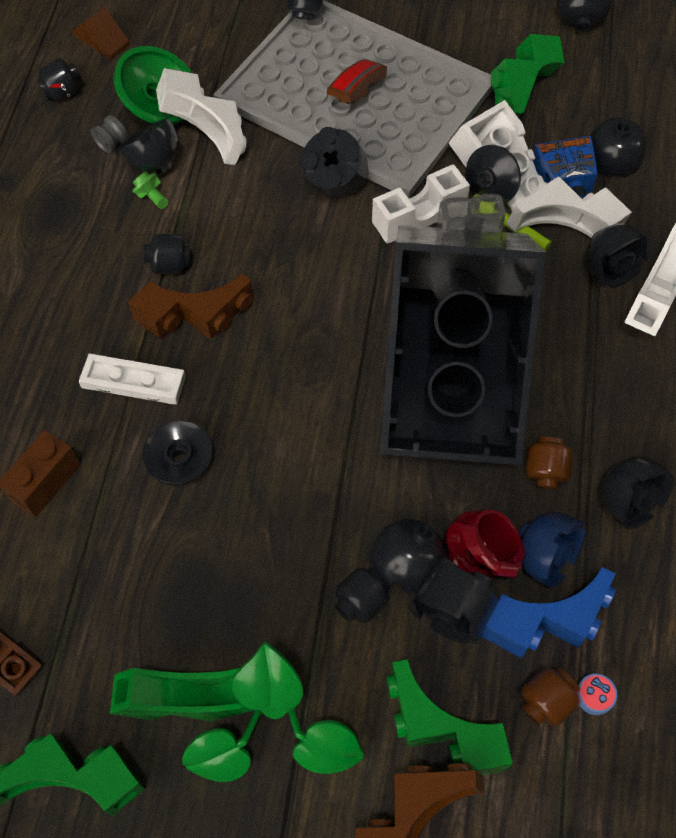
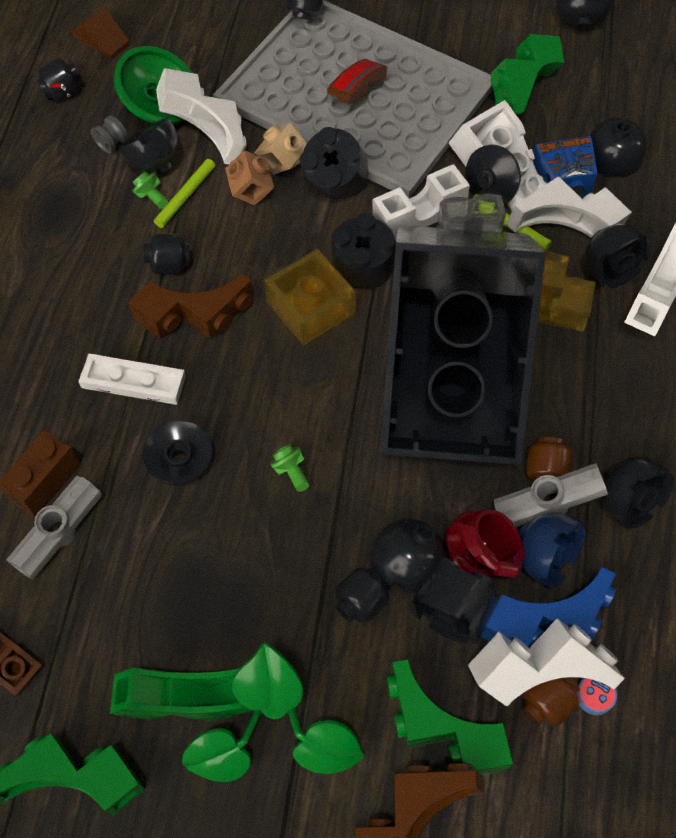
(41, 544): none -> light grey piece
(184, 193): none -> lime bar
(249, 177): none -> medium nougat brick
(282, 147): none -> tan brick
(287, 460): none -> bright green plate
(310, 296): none -> clear yellow brick
(363, 251): none -> black brick
(511, 667): none -> white arch
(564, 299): none -> clear yellow brick
(570, 488): none -> light grey piece

